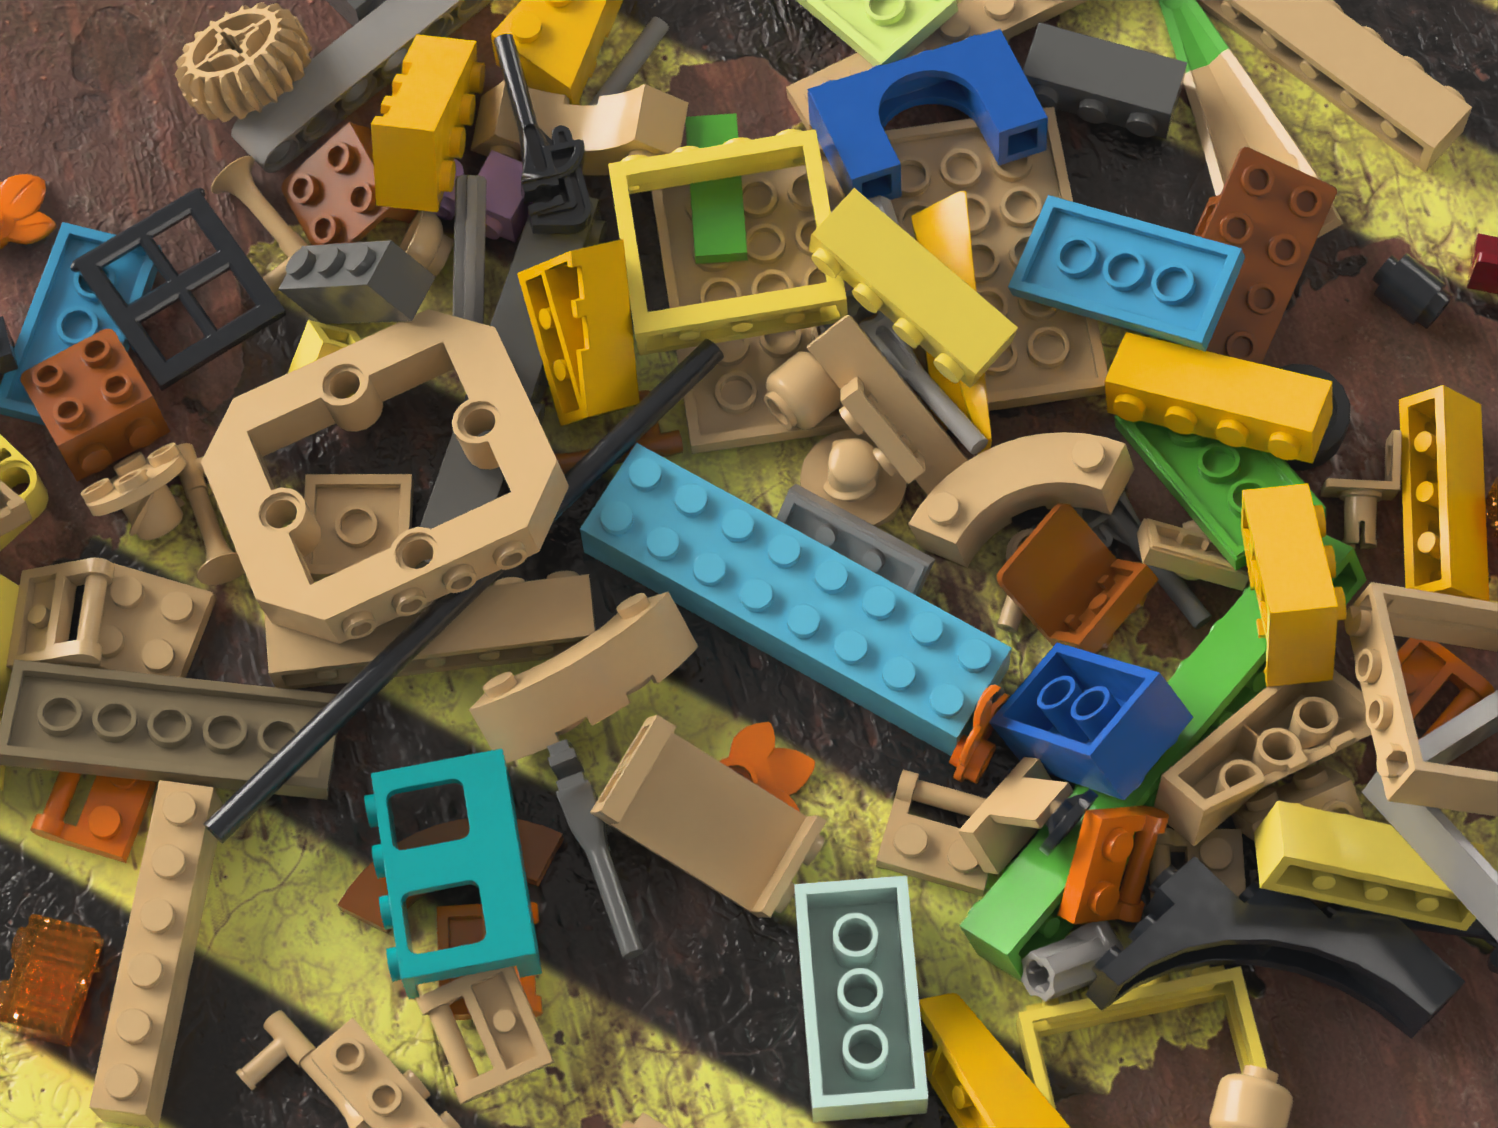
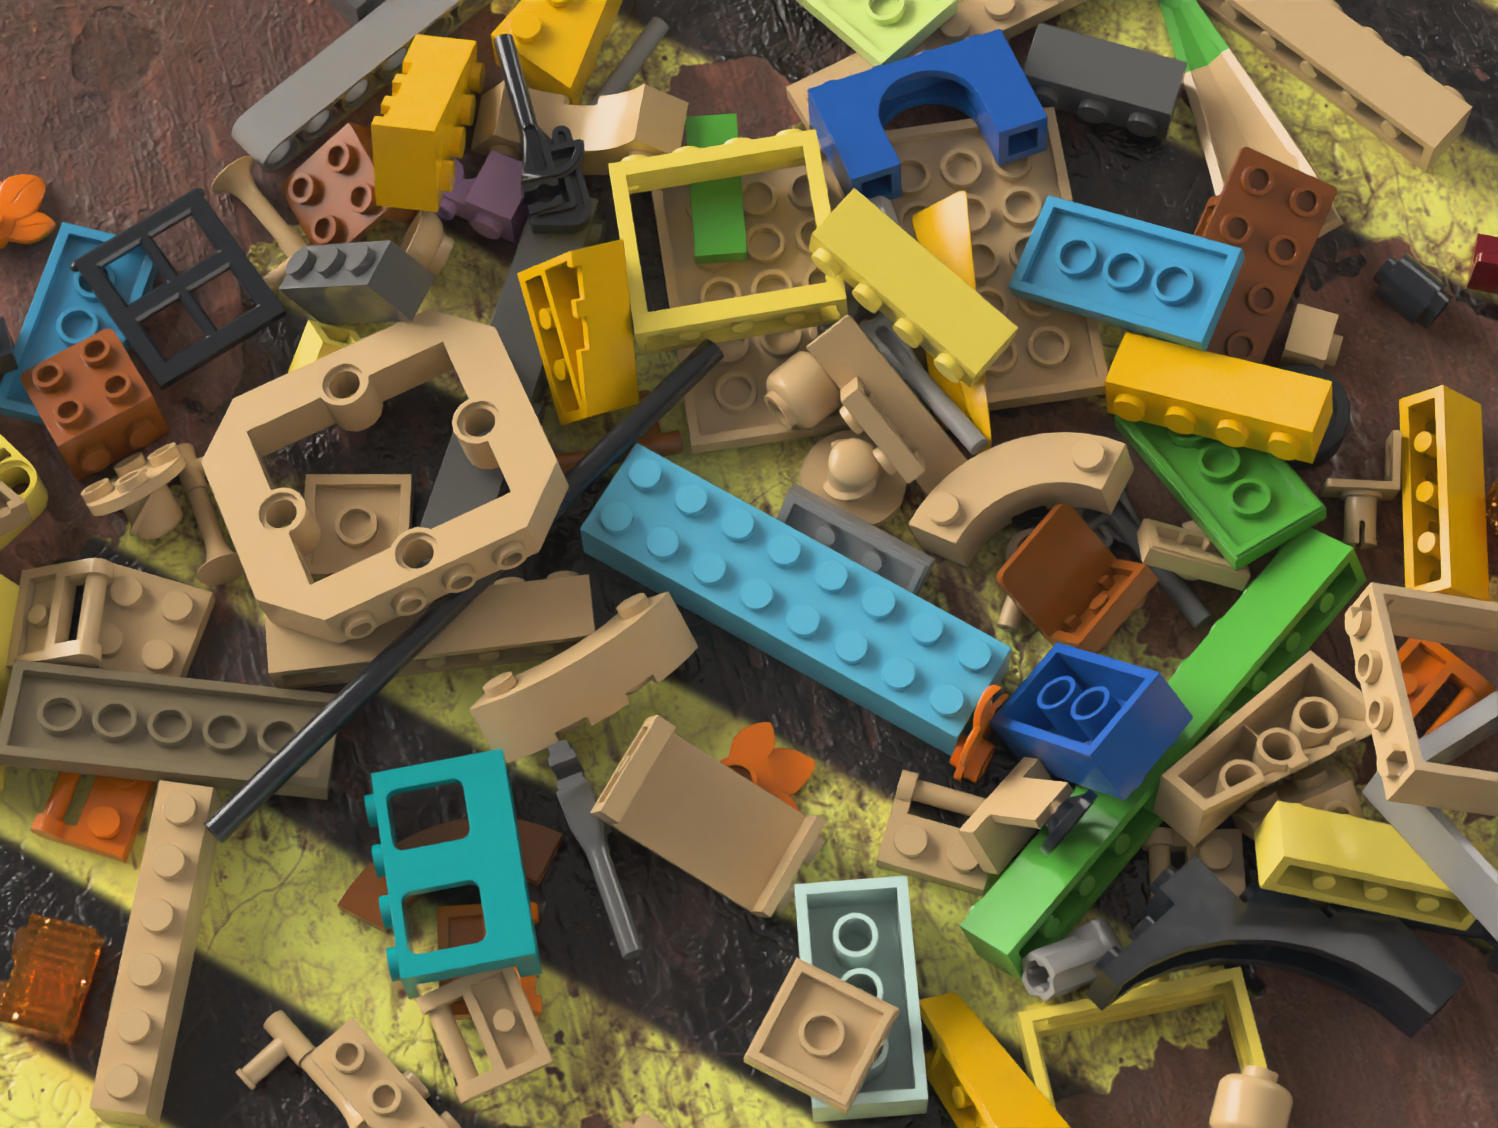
(243, 61): tan gear -> none
(469, 247): light grey axle -> none
(821, 1035): none -> tan tile
(1100, 862): orange plate -> none
(1292, 583): yellow wedge -> none
(1312, 338): none -> tan plate

